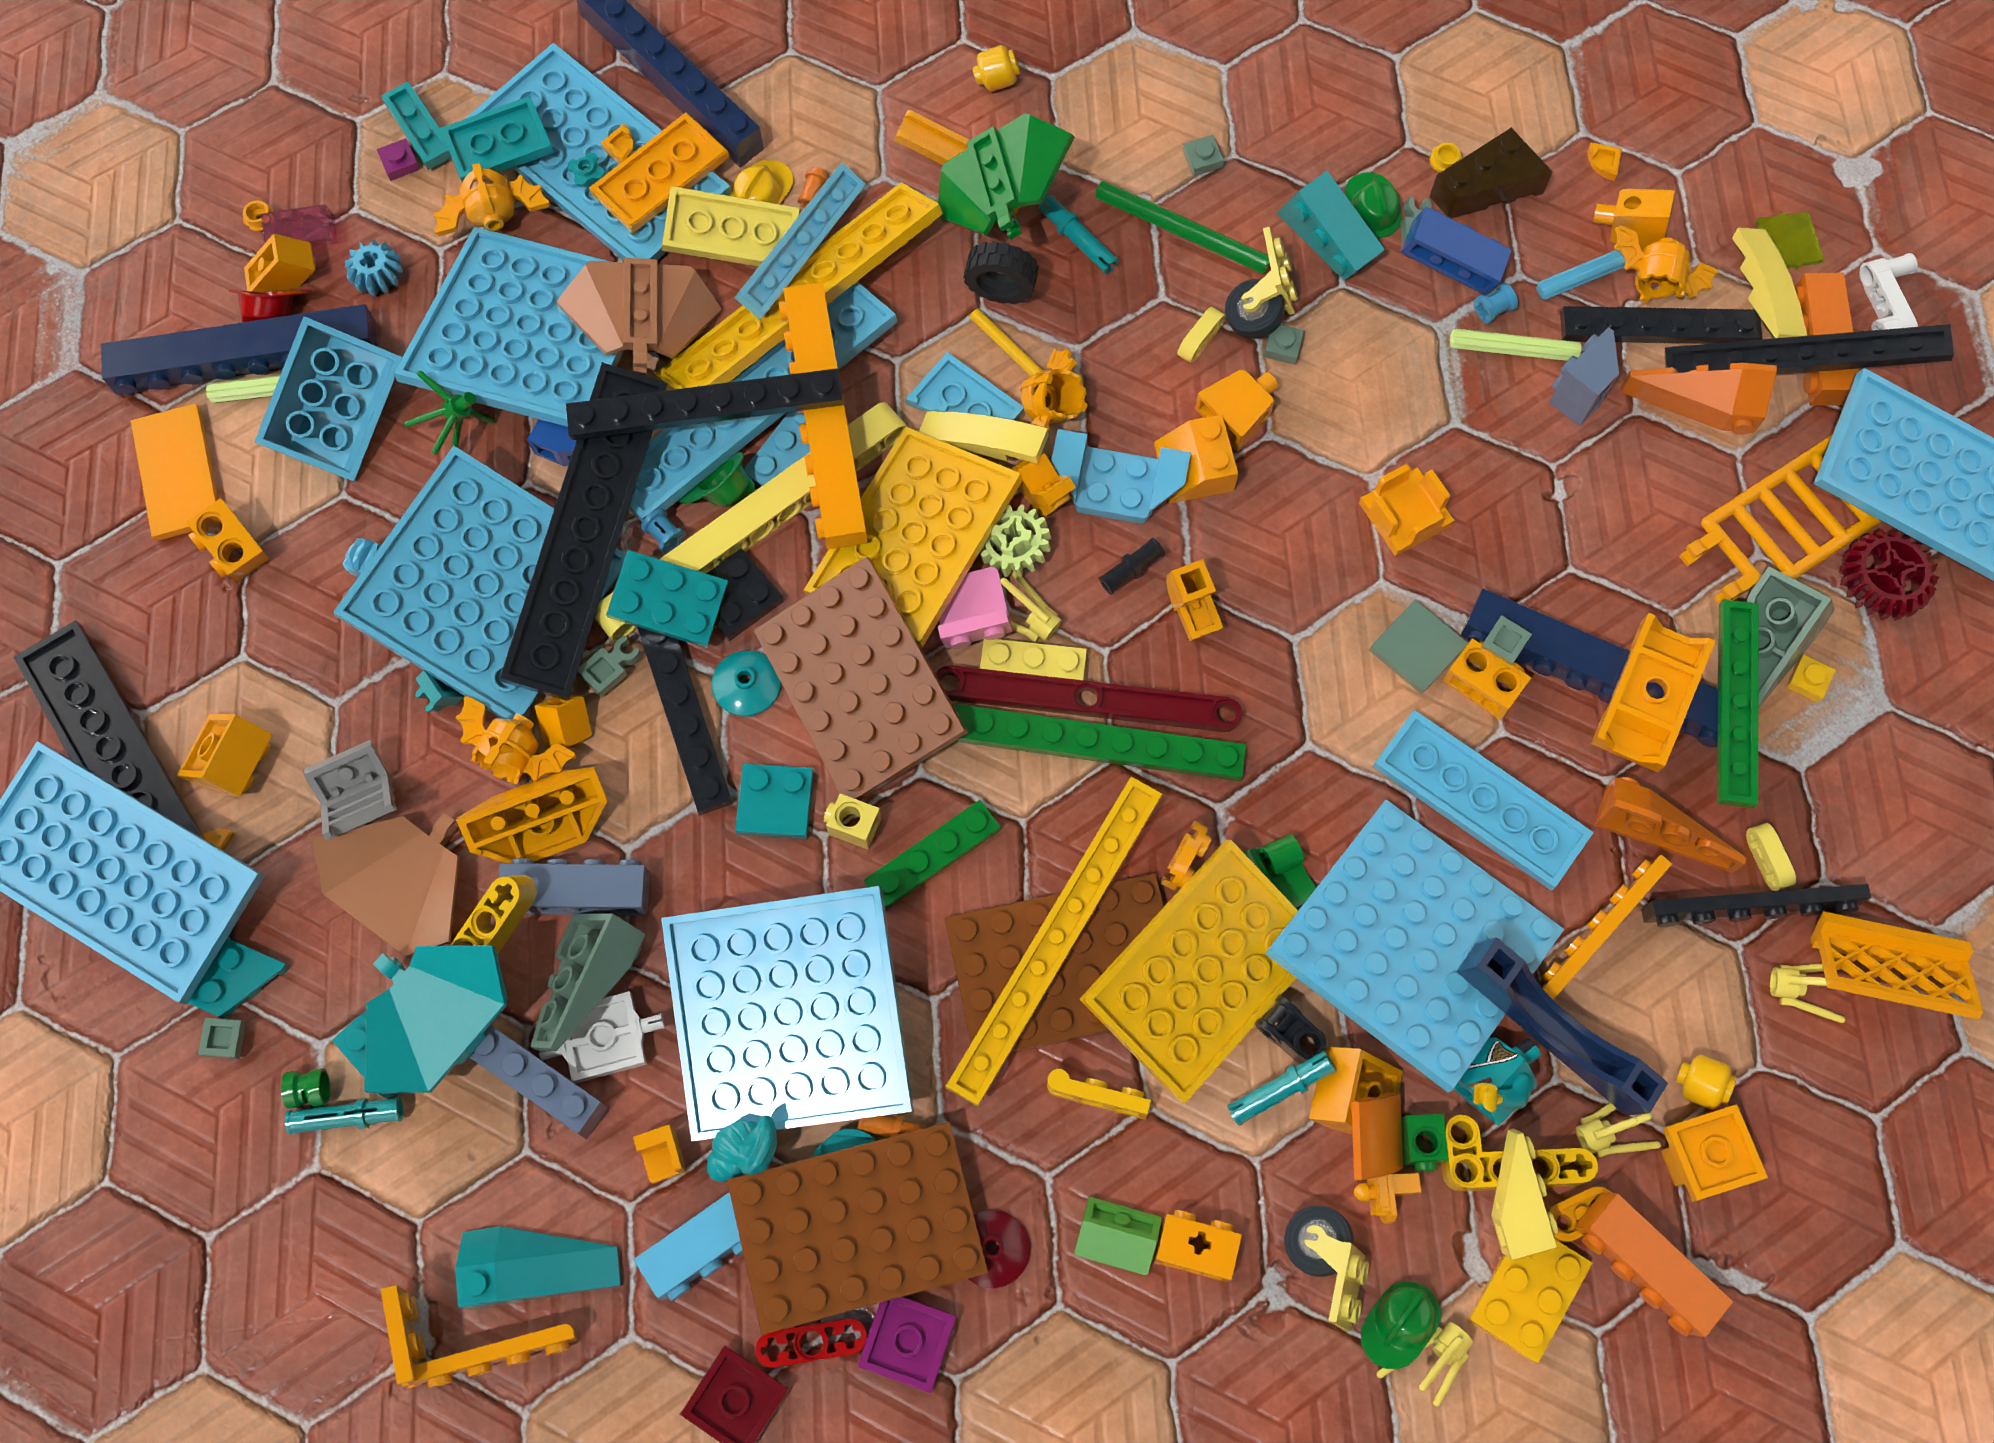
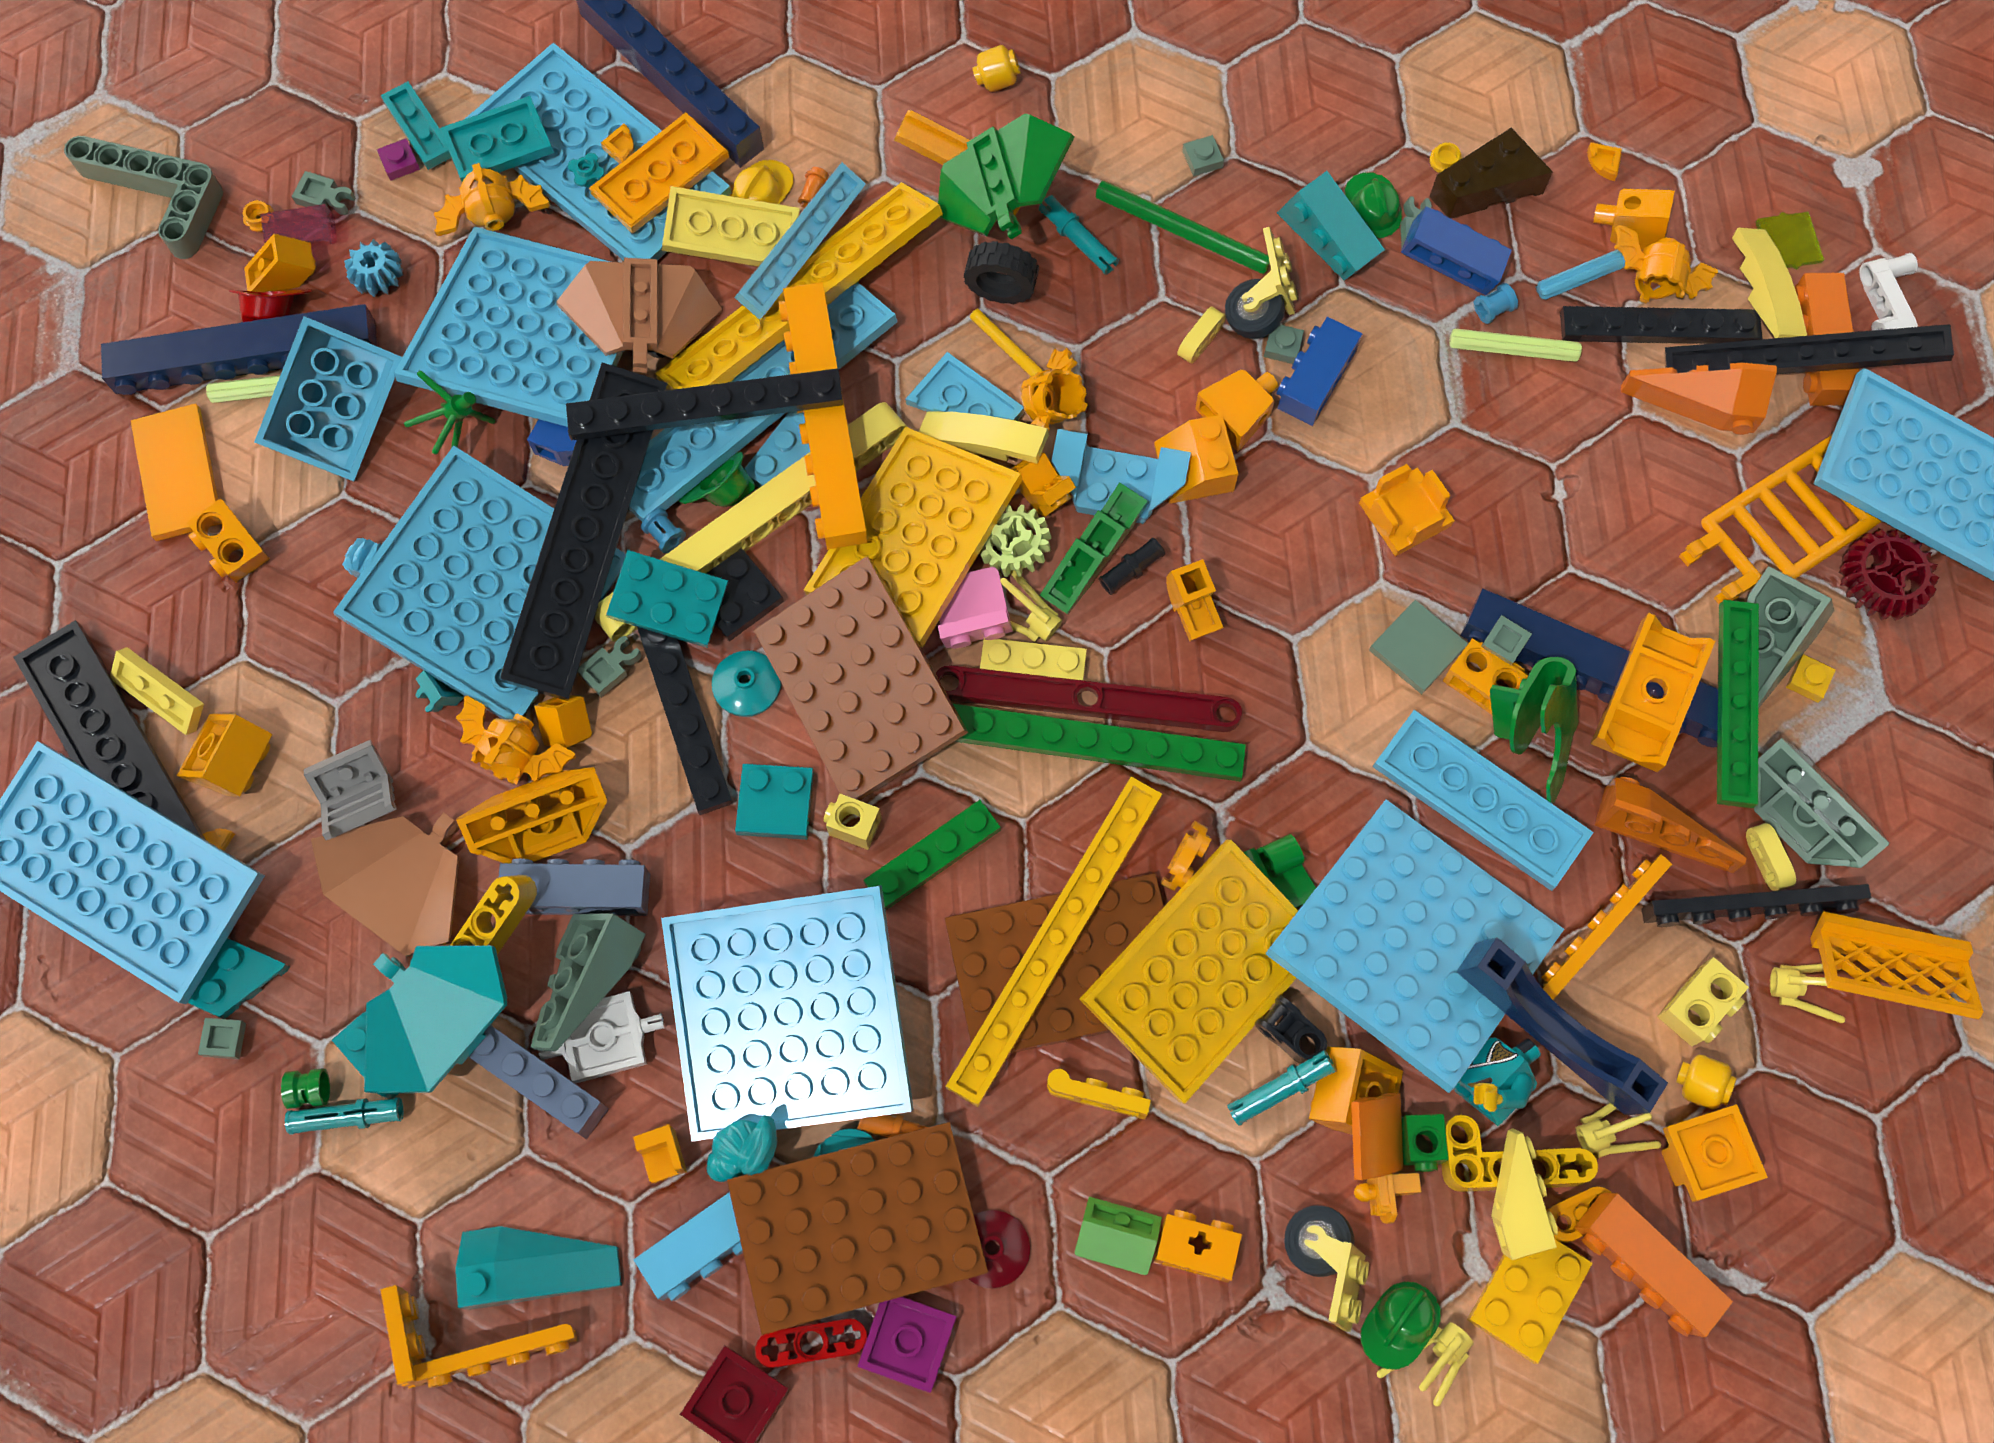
(156, 691): none -> light yellow plate
(189, 184): none -> sand green beam
(321, 190): none -> sand green plate
(1094, 548): none -> green slope
(1318, 370): none -> blue brick
(1542, 700): none -> green piece
(1586, 378): sand blue slope -> none
(1697, 996): none -> light yellow brick
(1813, 811): none -> sand green wedge

